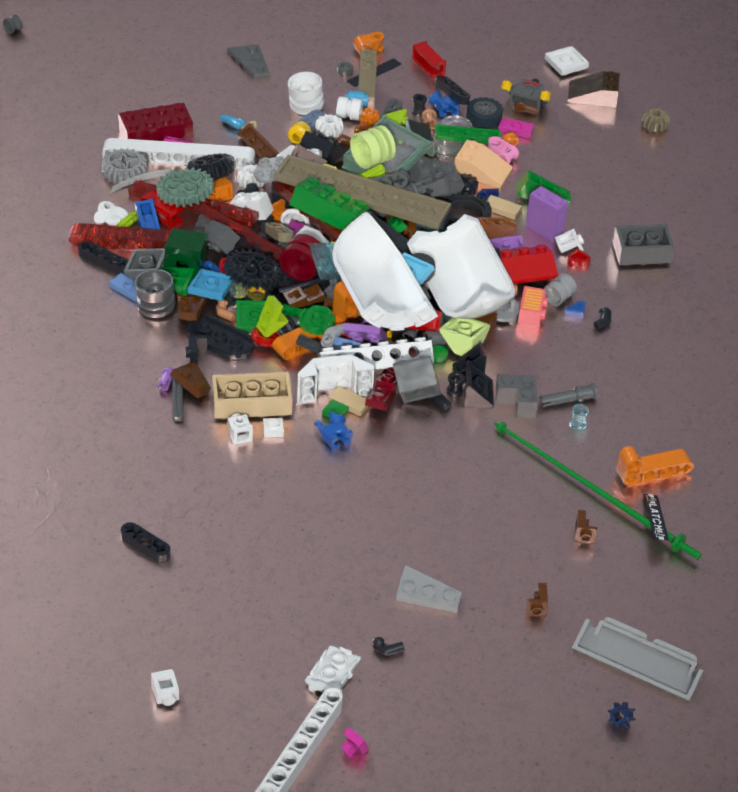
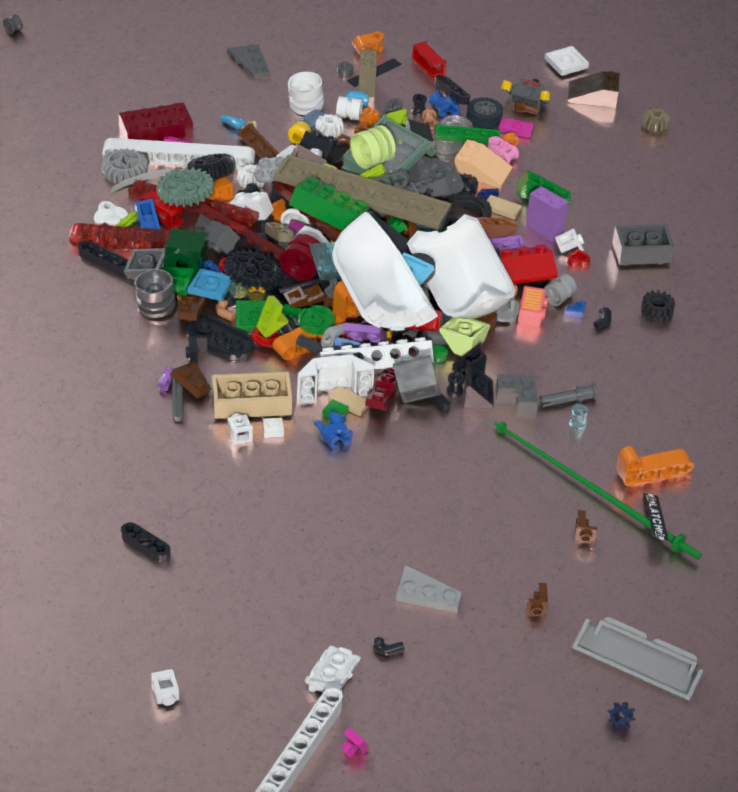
(124, 285): medium blue plate -> none
(651, 311): none -> black tyre

